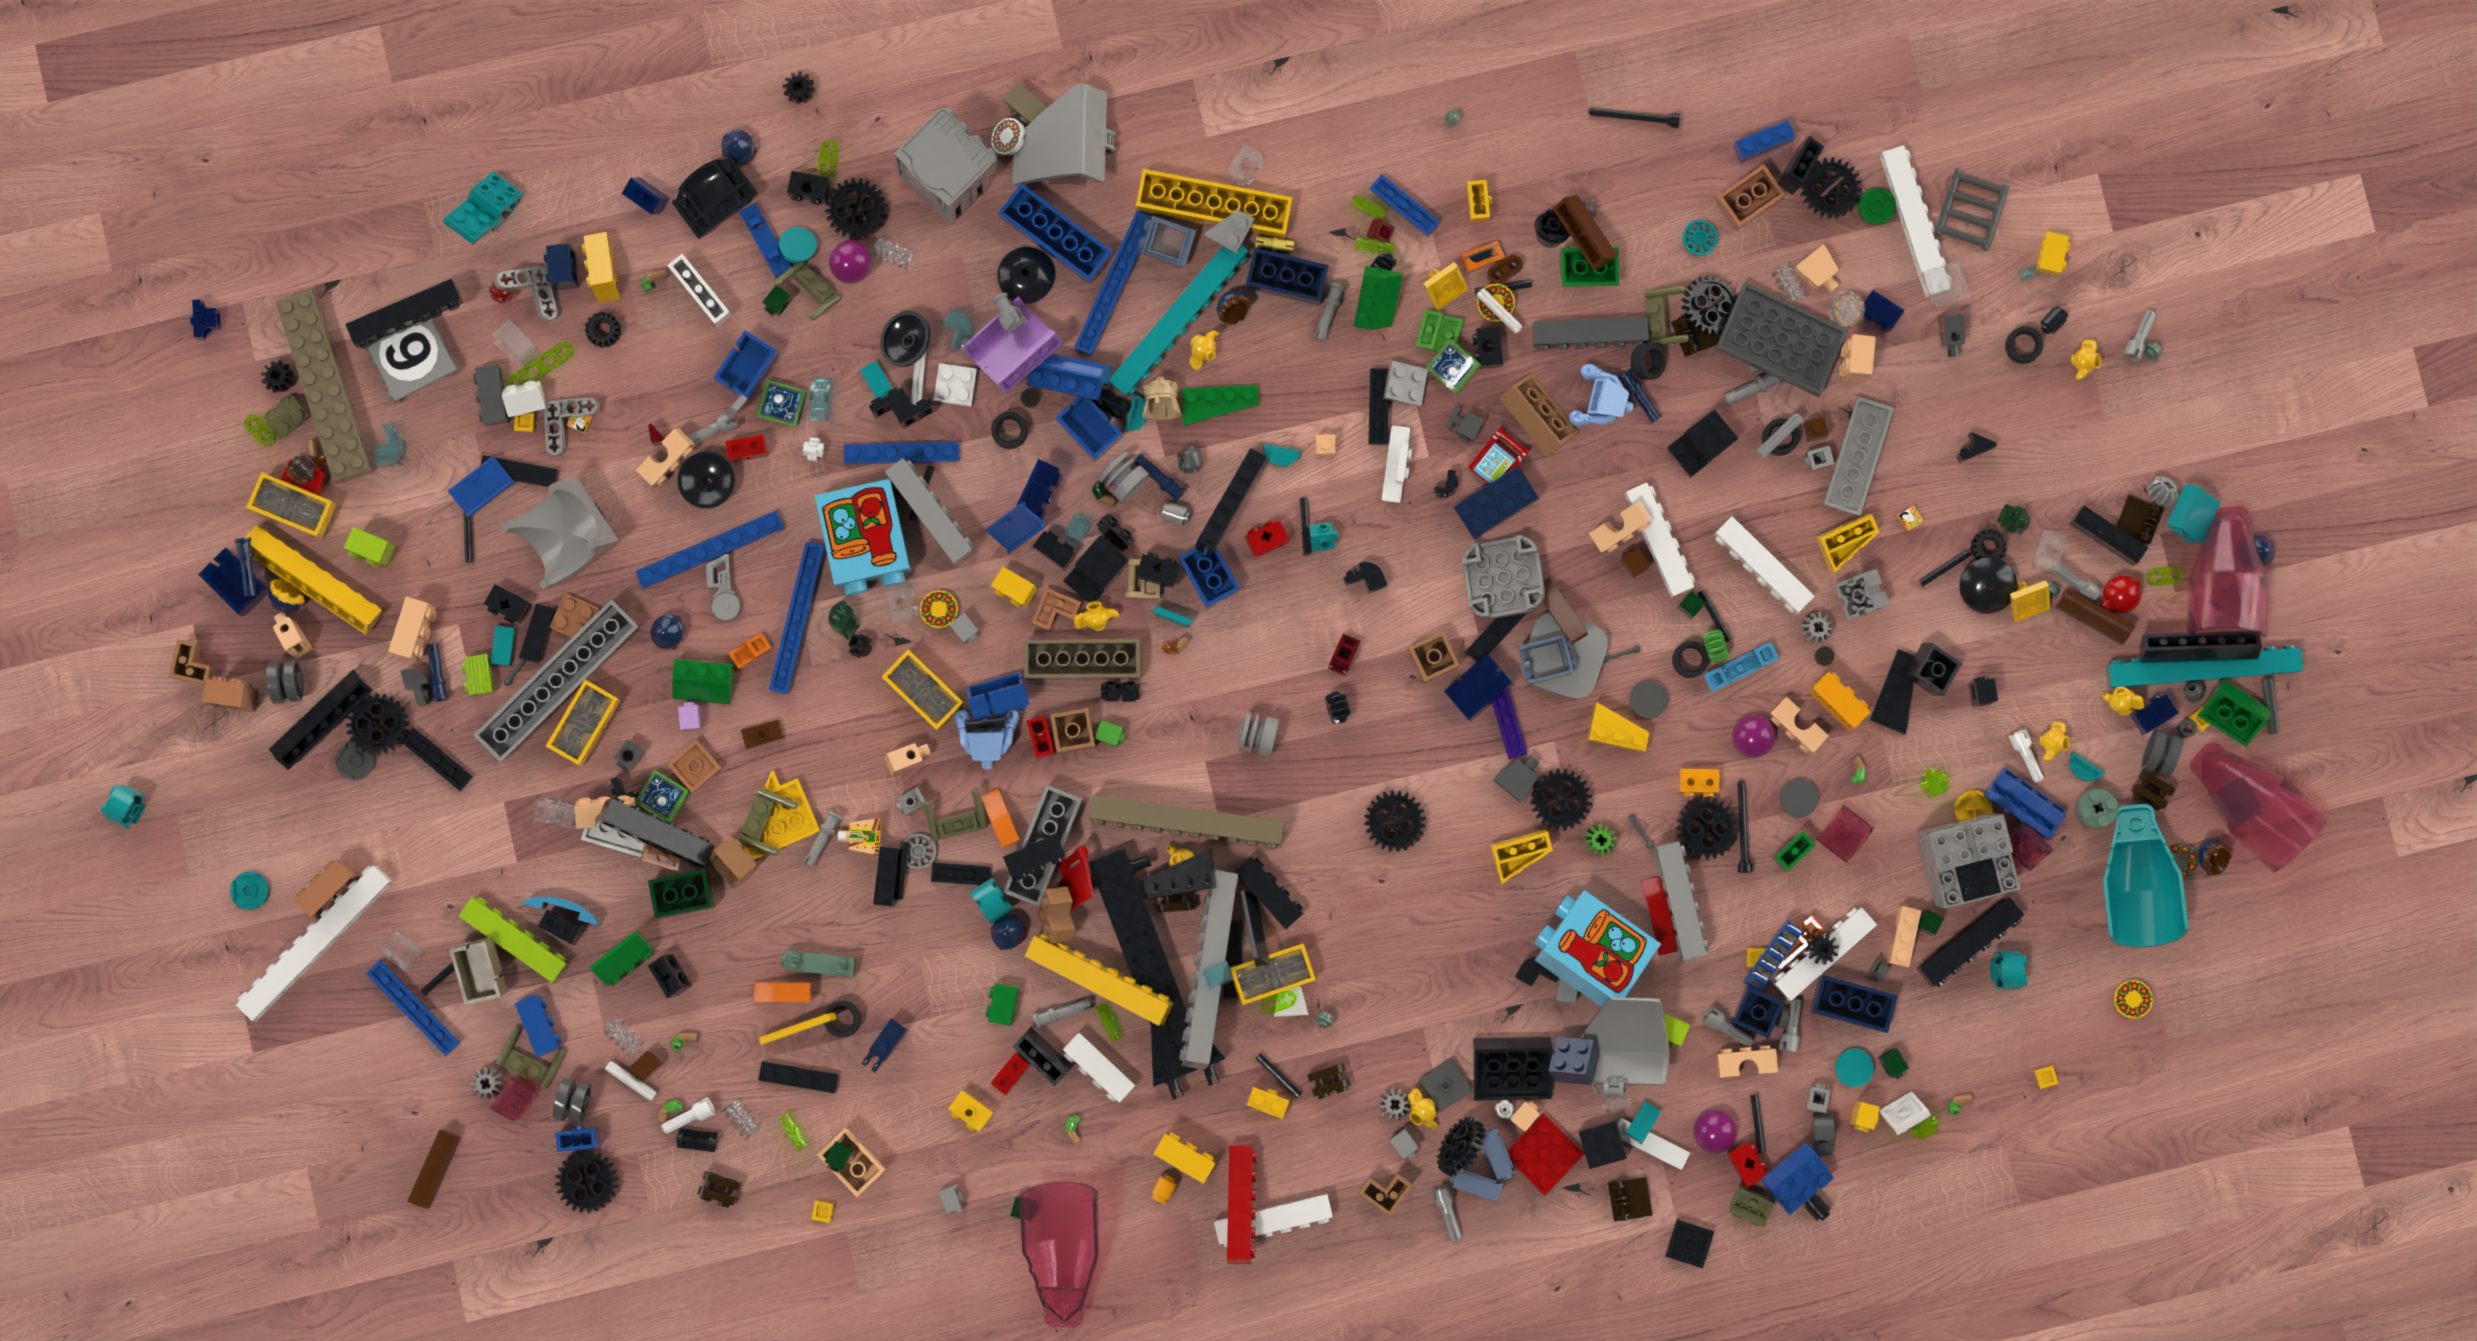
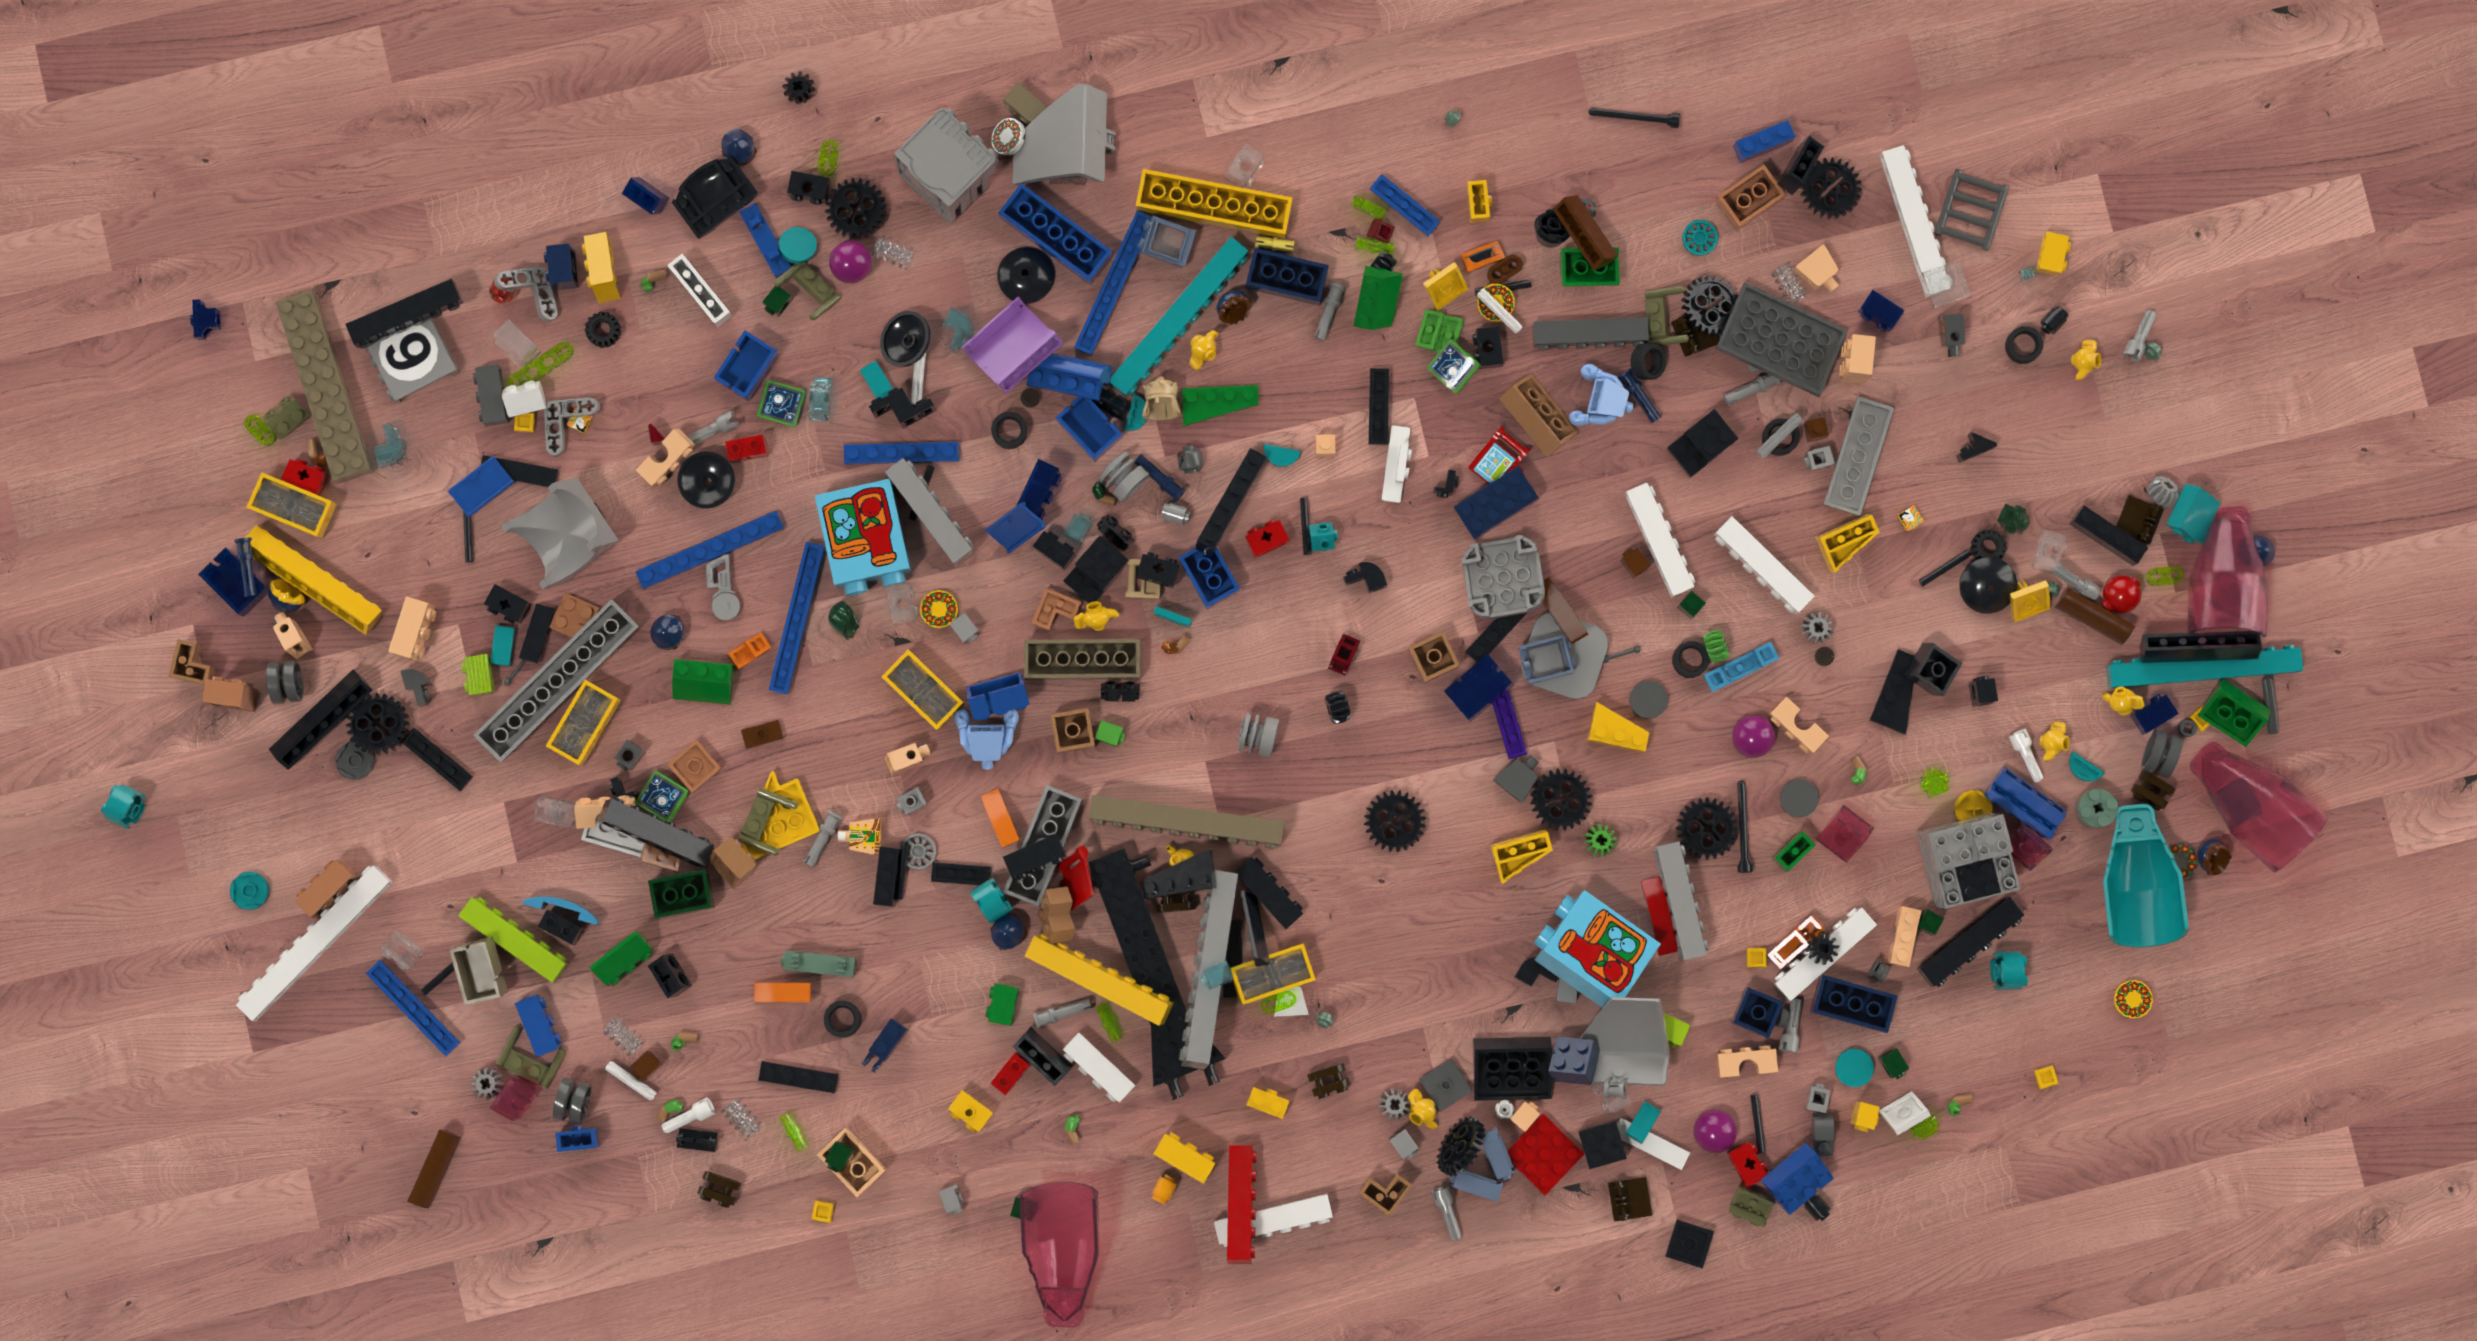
(271, 372): black gear -> none
(301, 470): clear smoke head -> none
(367, 546): lime brick -> none
(437, 681): dark blue pin -> none
(483, 208): teal piece -> none
(604, 1175): black gear -> none
(689, 717): lavender brick -> none
(736, 406): light grey tile -> none
(789, 1031): yellow tile -> none
(813, 449): white gear -> none
(860, 646): black gear -> none
(955, 385): white plate -> none
(957, 823): olive plate -> none
(984, 724): black pin -> none
(1010, 316): light grey connector -> none
(1014, 587): yellow brick -> none
(1040, 737): red brick -> none
(1231, 230): light grey wing -> none
(1278, 1075): black bar -> none
(1405, 384): light grey plate -> none
(1468, 426): dark grey brick -> none
(1632, 818): dark grey hinge -> none
(1634, 519): light nougat arch -> none
(1698, 781): light orange brick -> none
(1714, 615): black bar -> none
(1717, 1020): light grey piece -> none
(1773, 956): tile -> none
(1839, 701): light orange brick -> none
(1846, 309): clear tile -> none
(1862, 594): light grey brick -> none
(1876, 206): green tile -> none
(2193, 691): dark grey piece -> none

